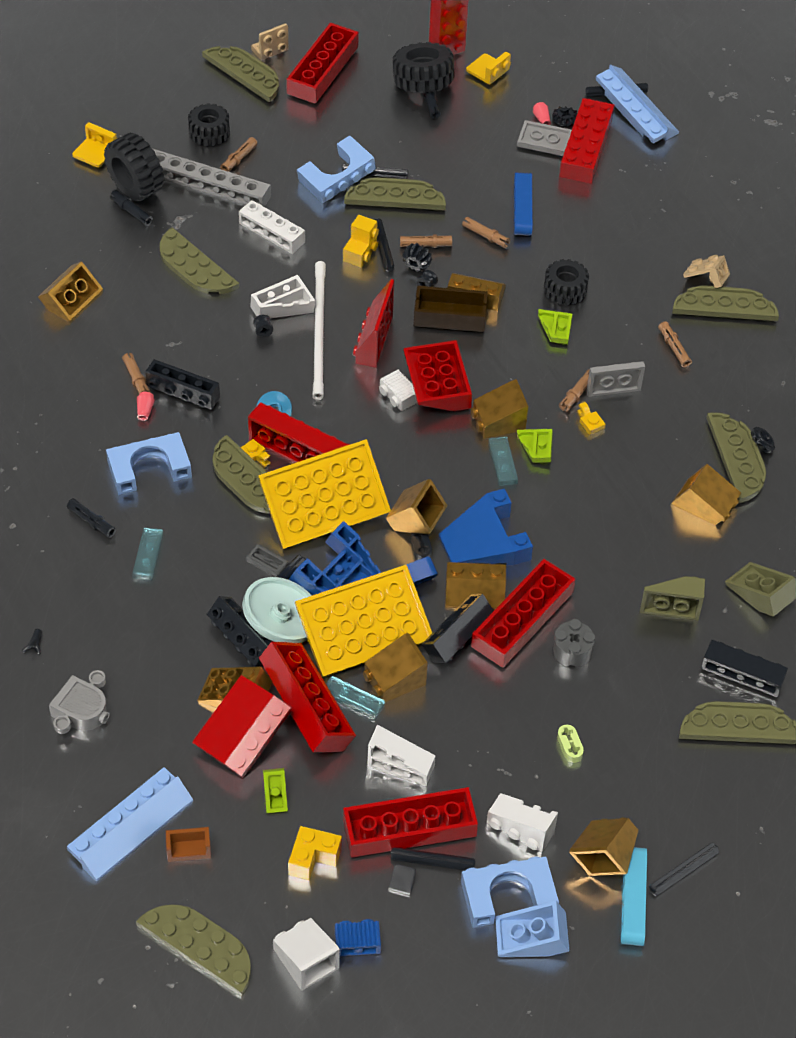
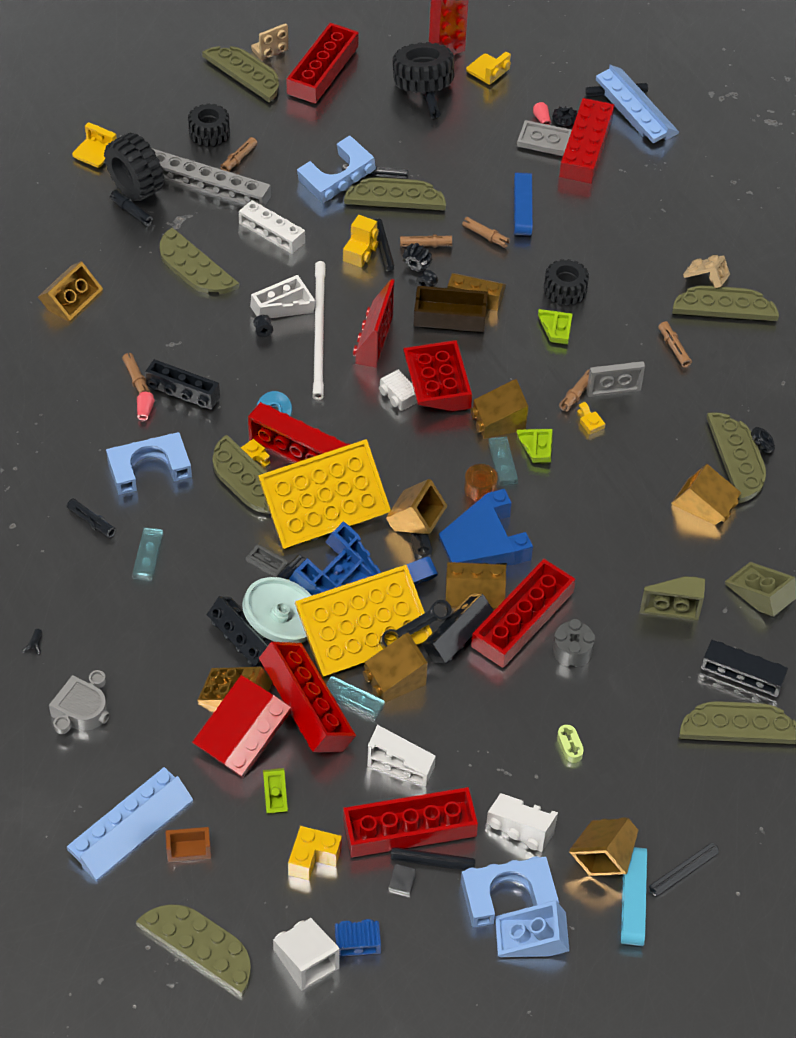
(418, 623): none -> black piece
(479, 481): none -> clear orange piece

